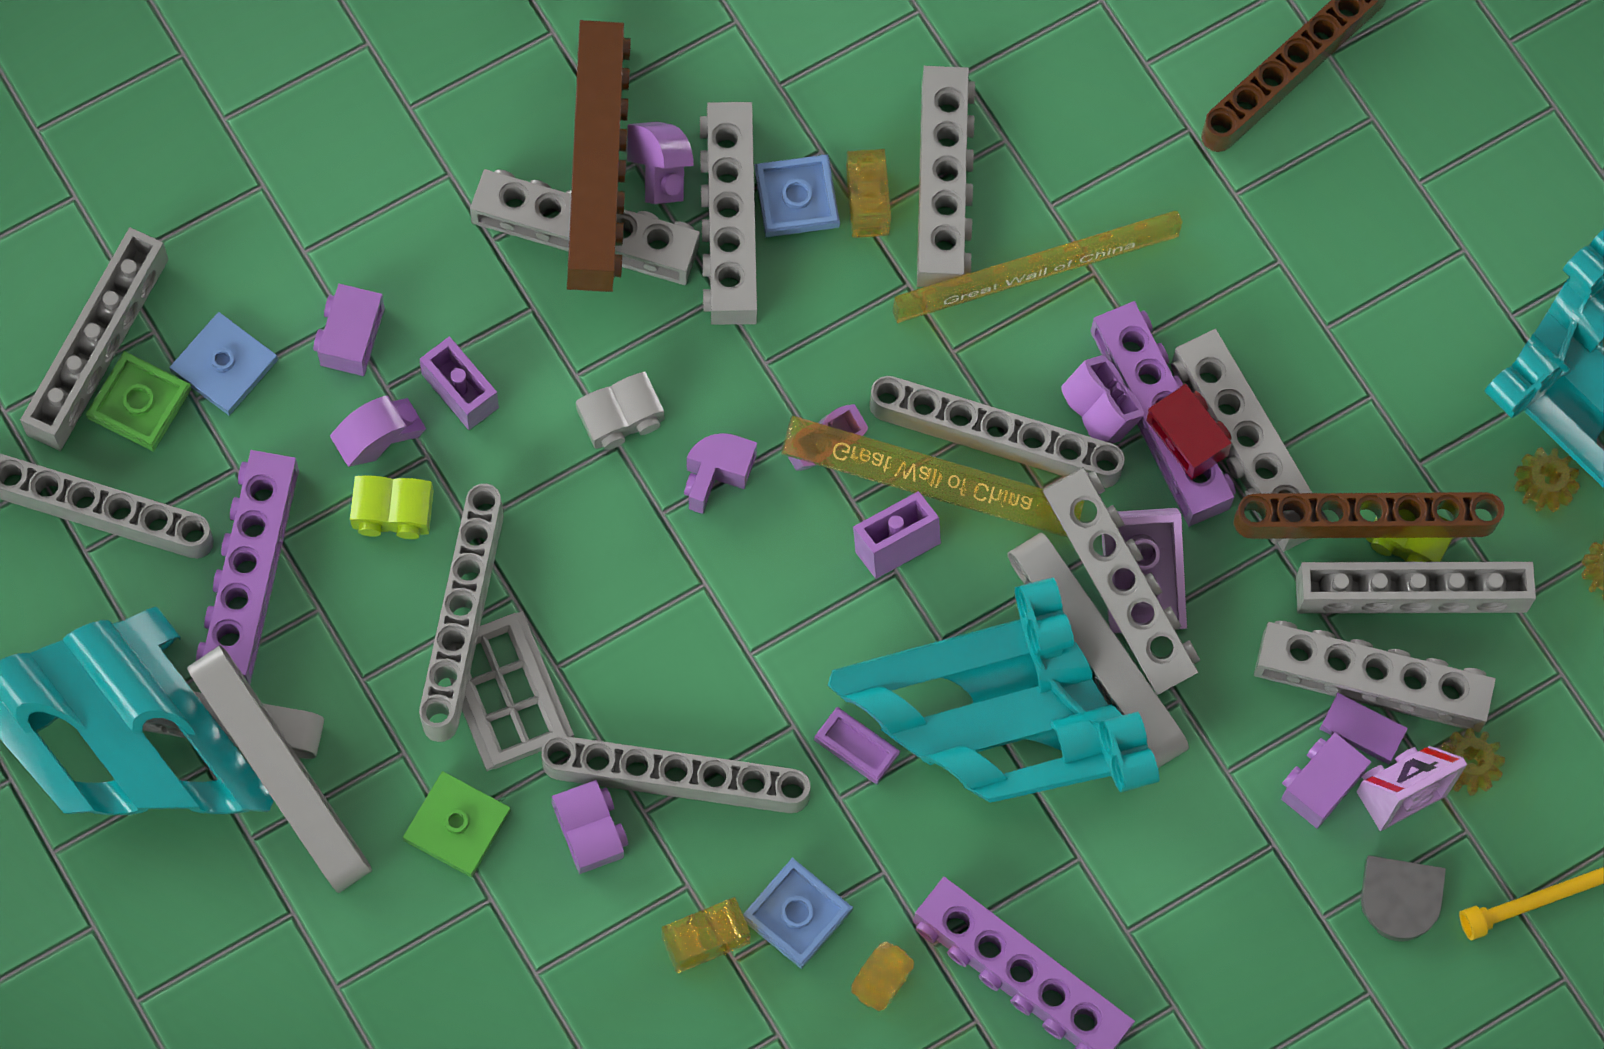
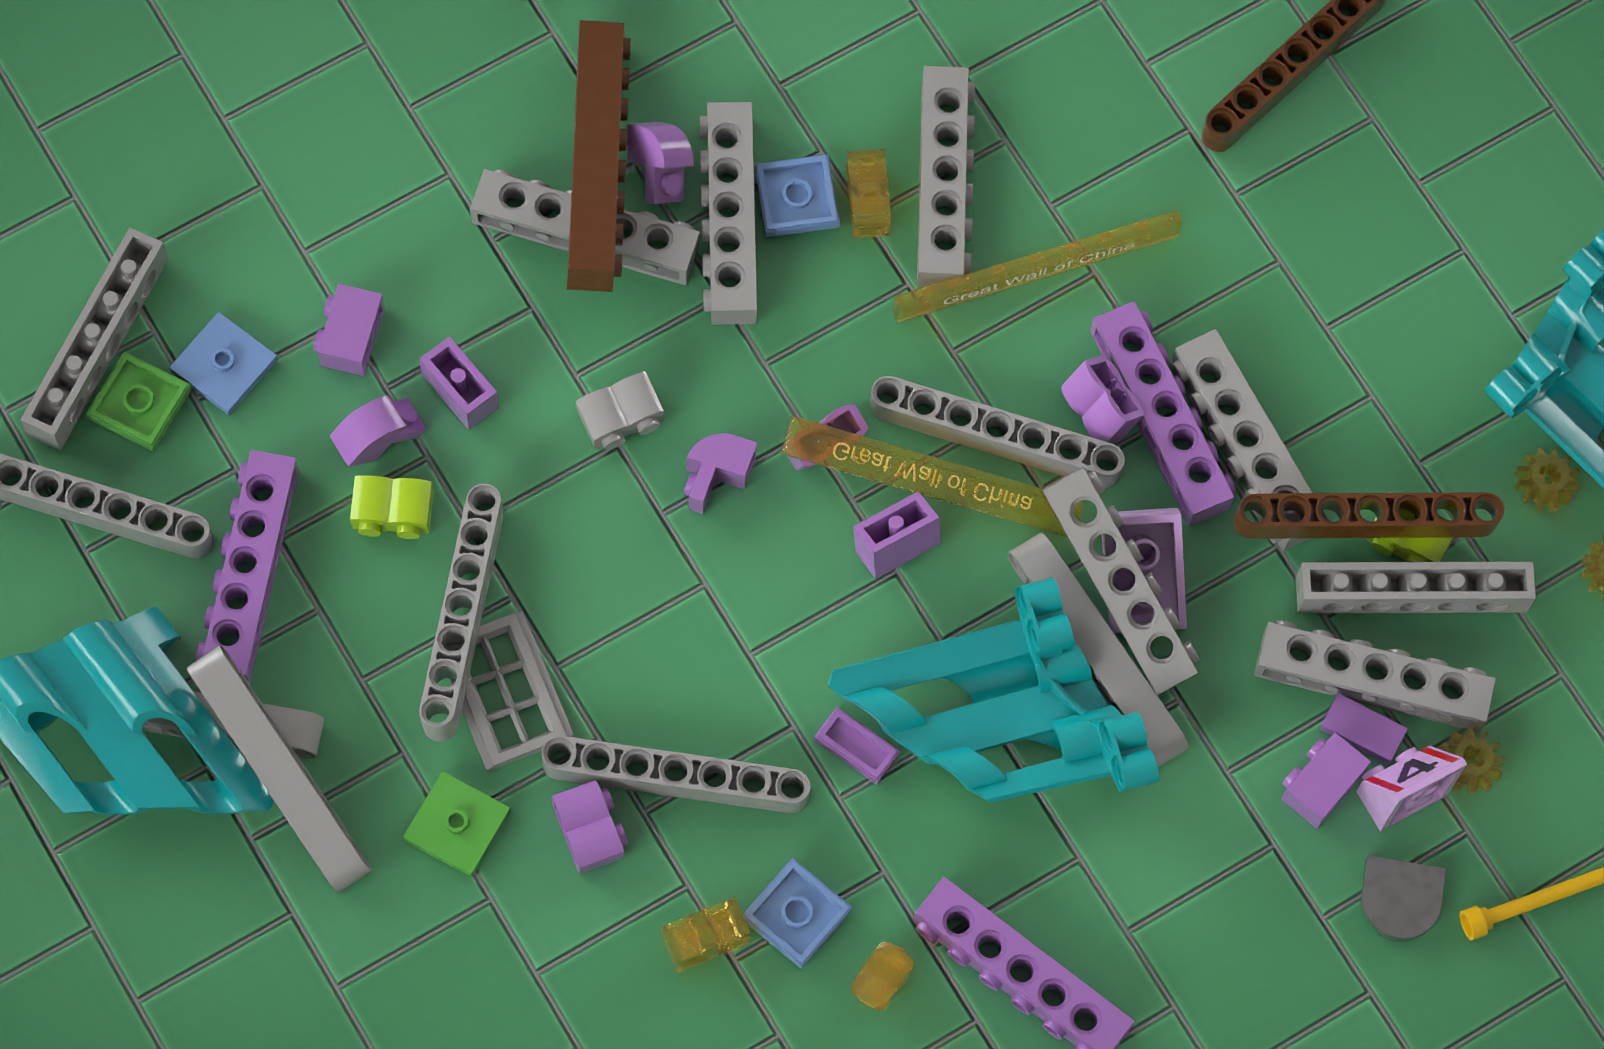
(1189, 431): dark red brick -> none

